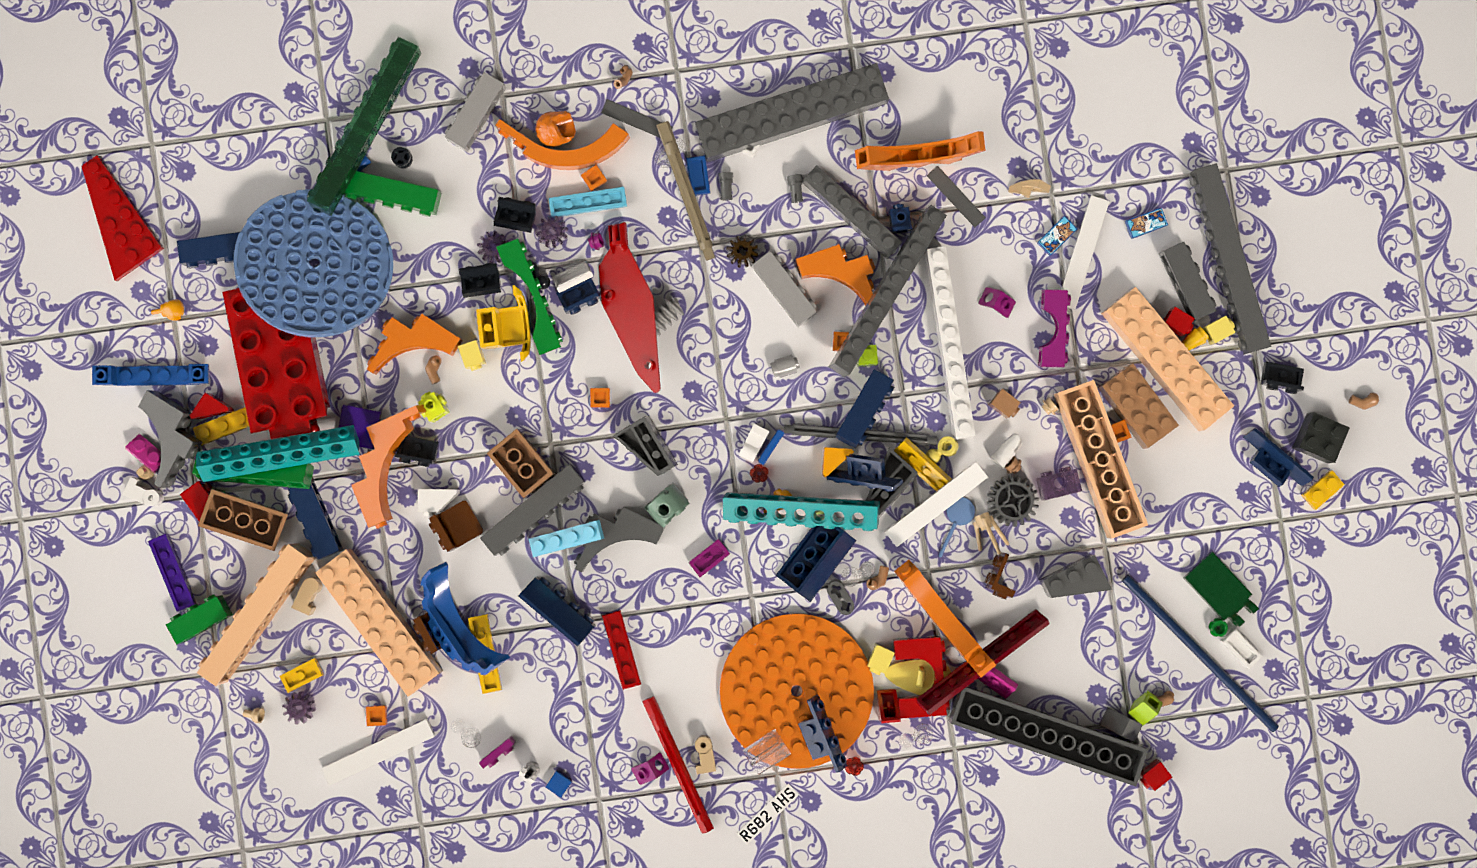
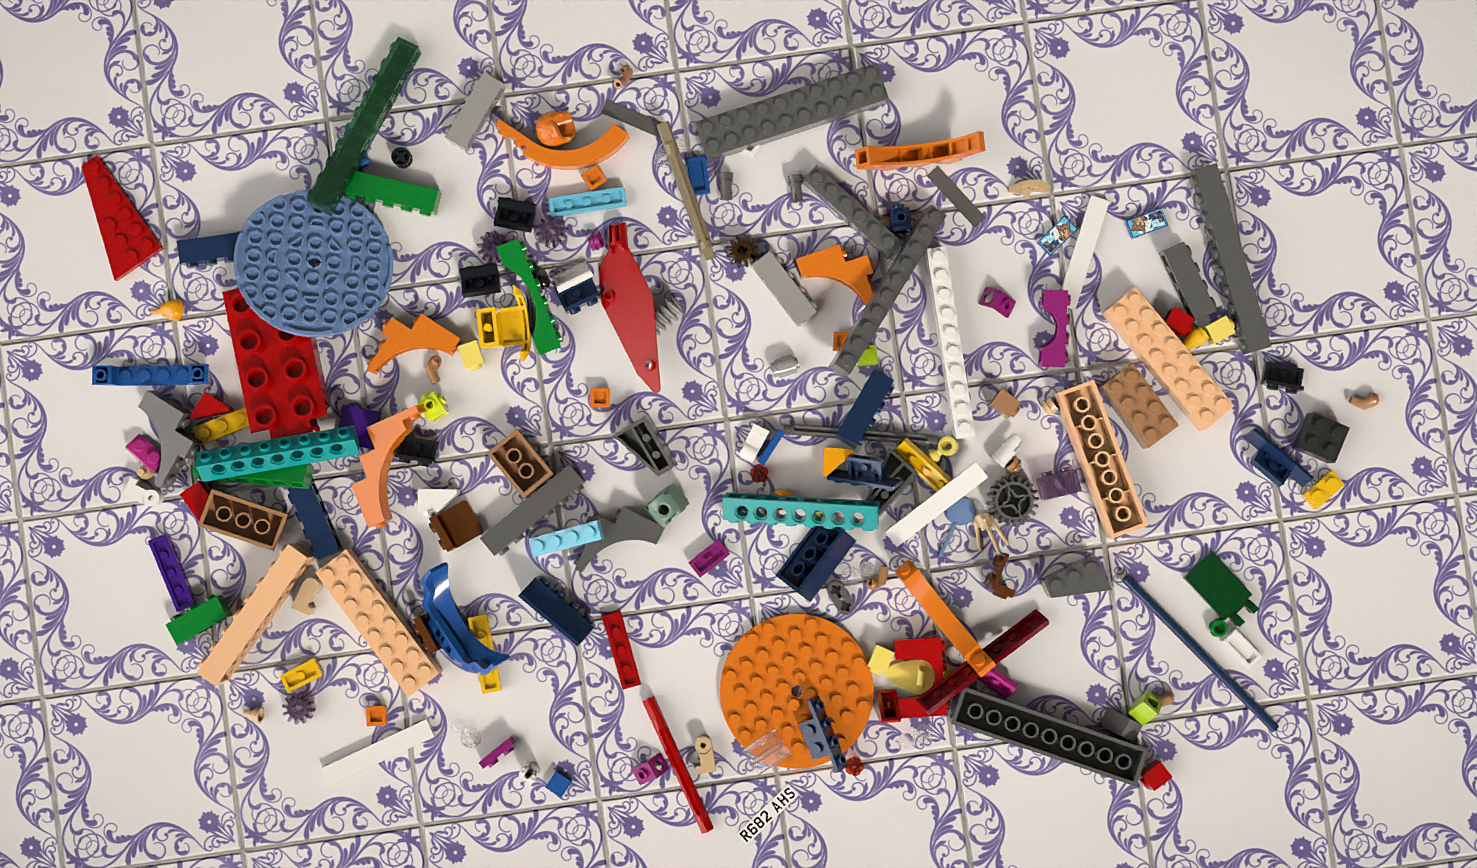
(1121, 431): orange plate -> none

